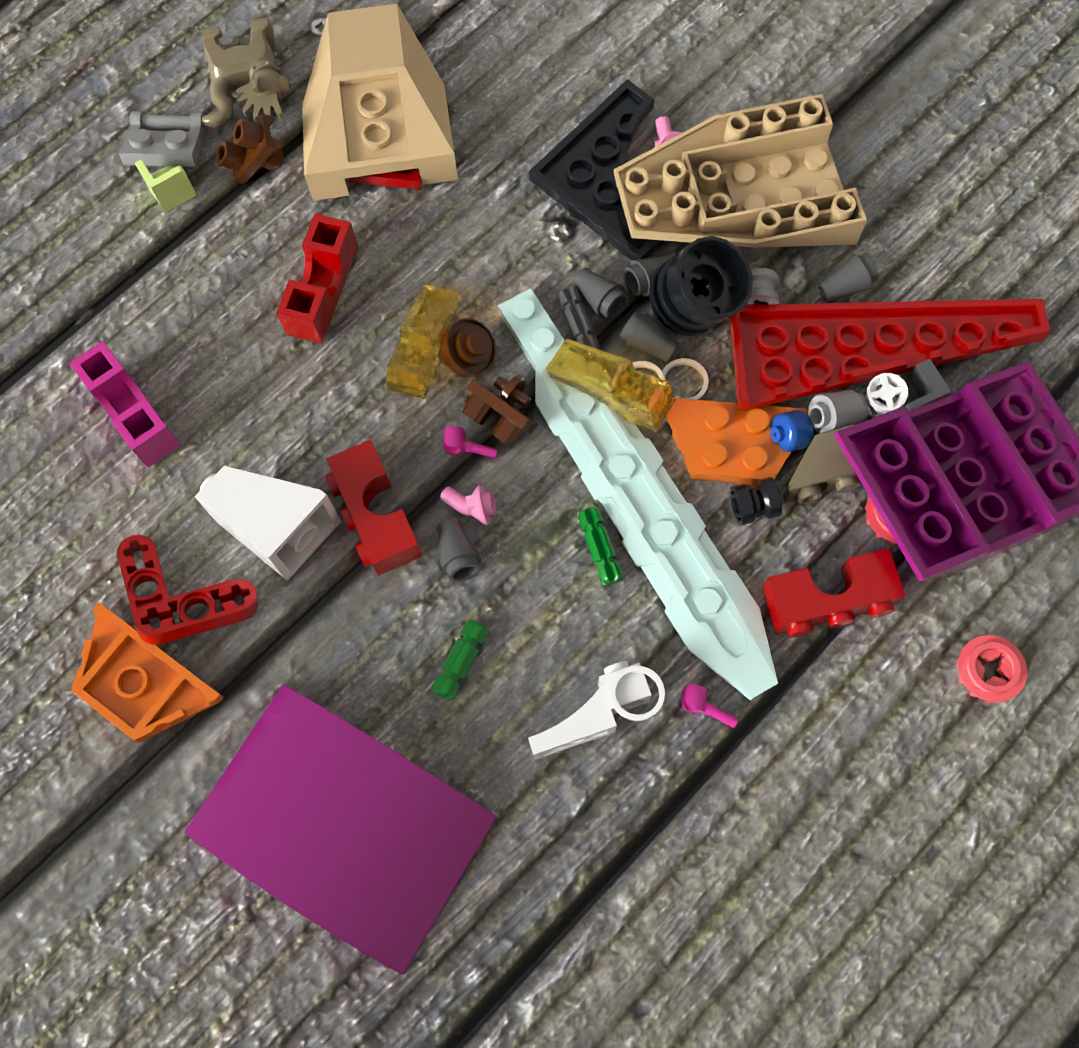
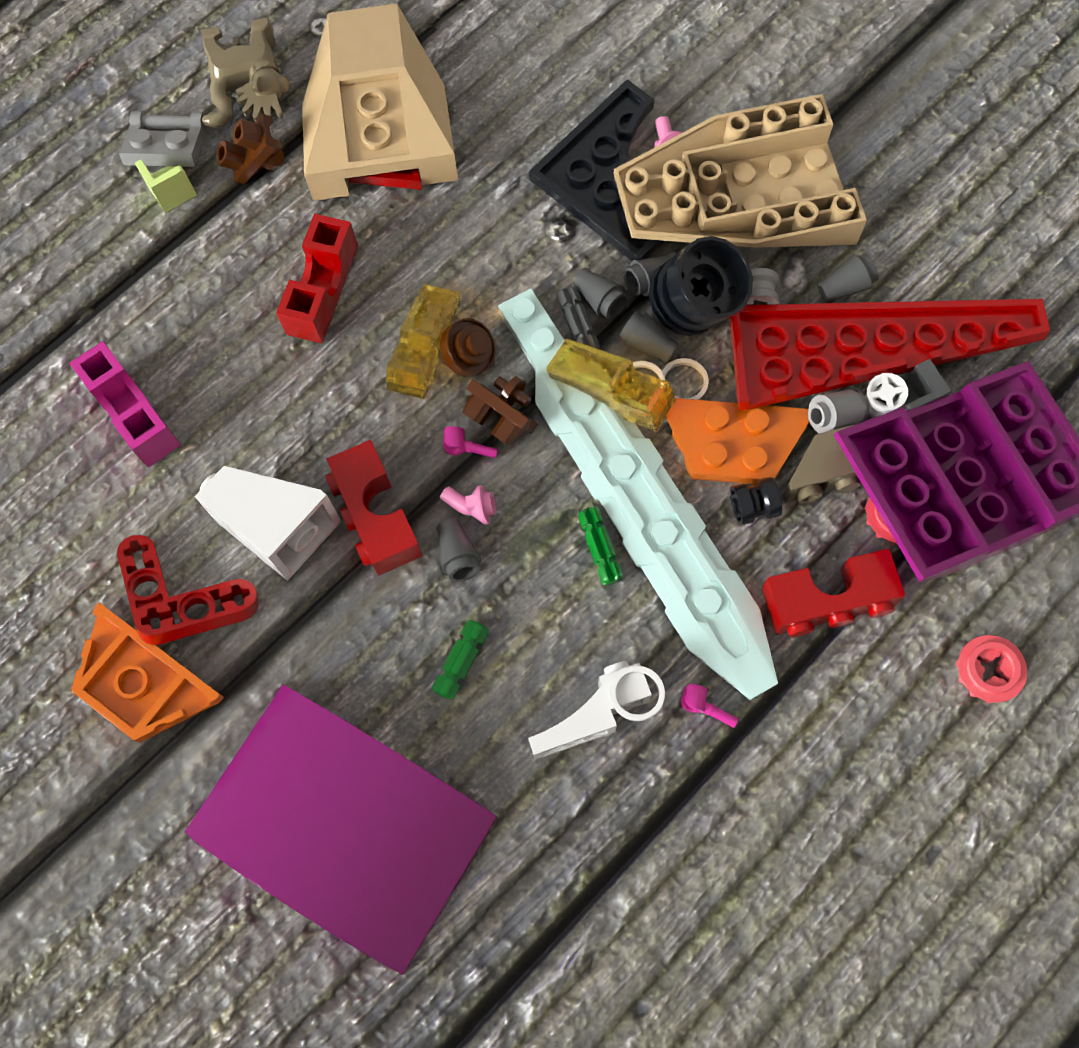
(791, 430): blue piece -> none

